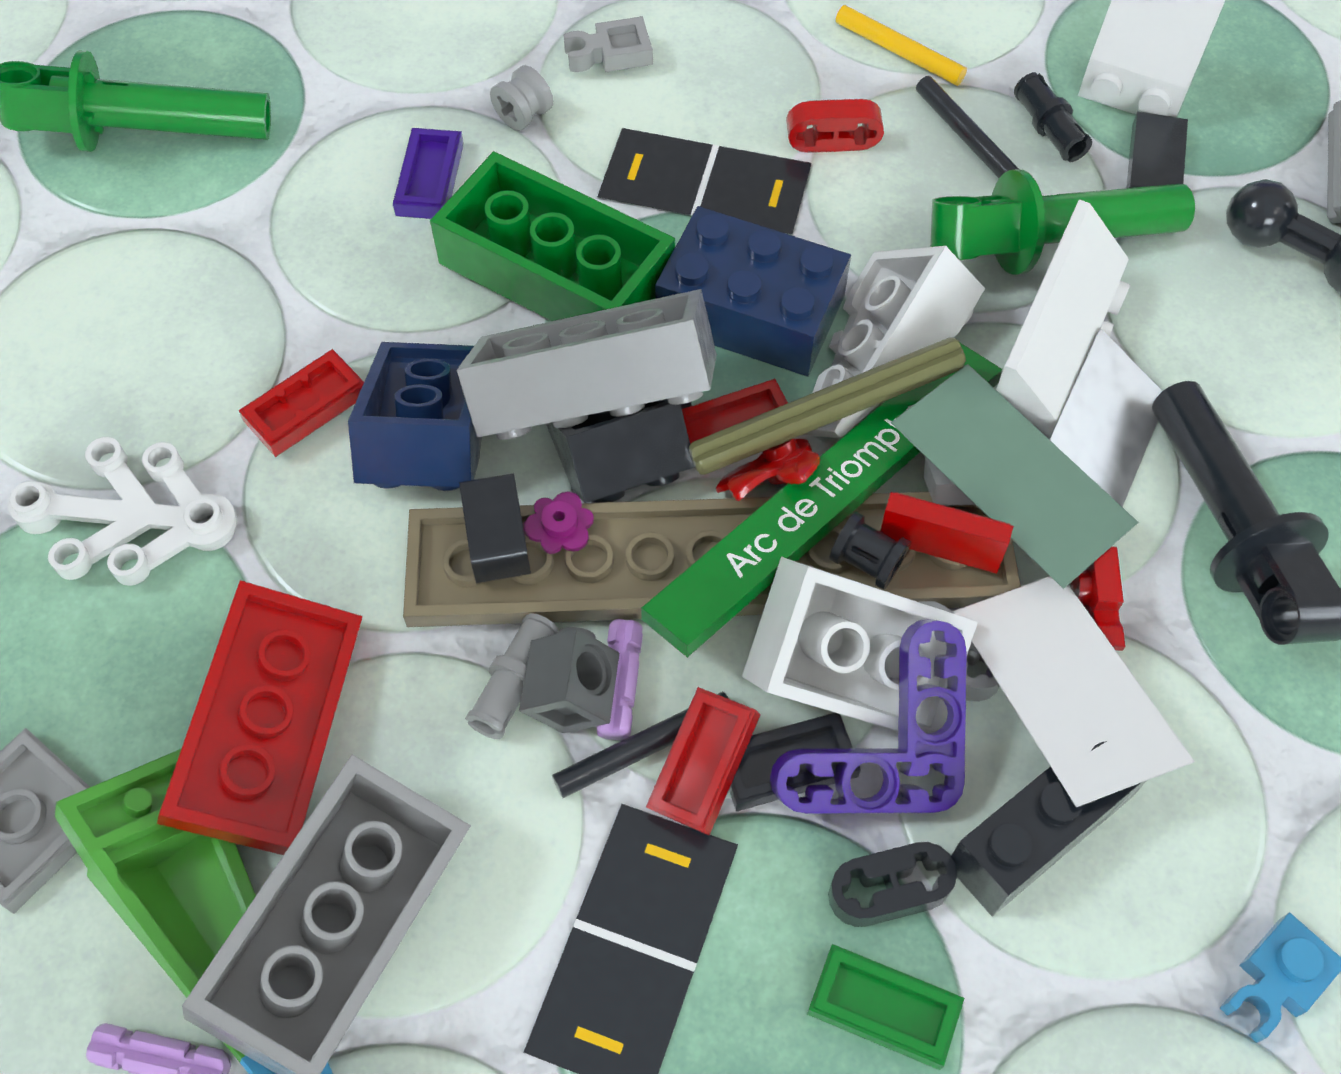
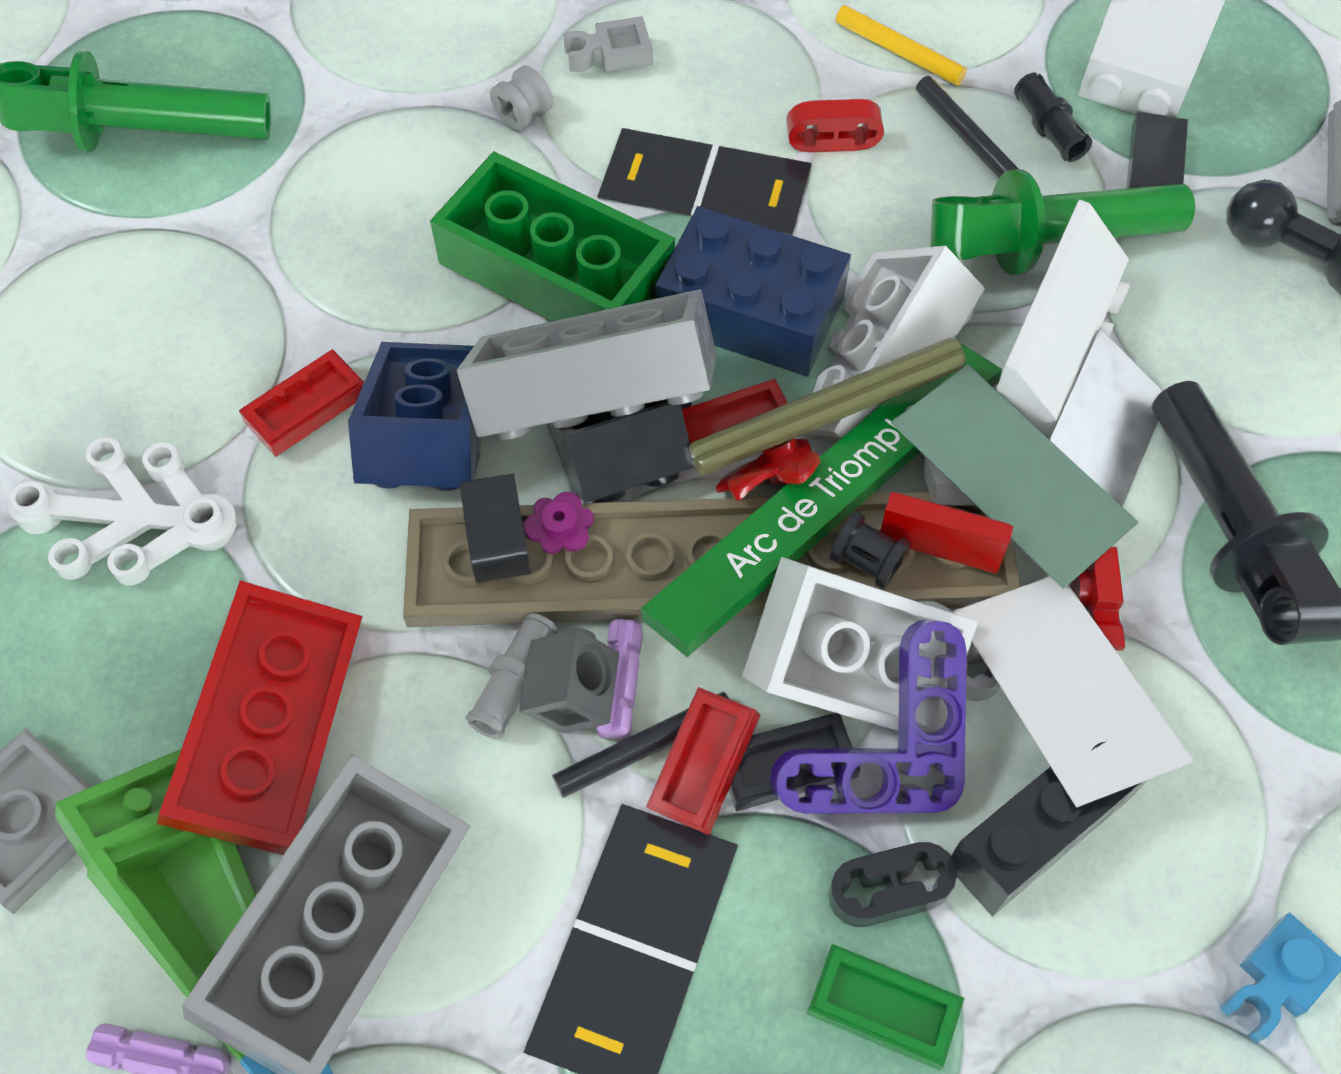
(427, 172): dark purple tile -> none

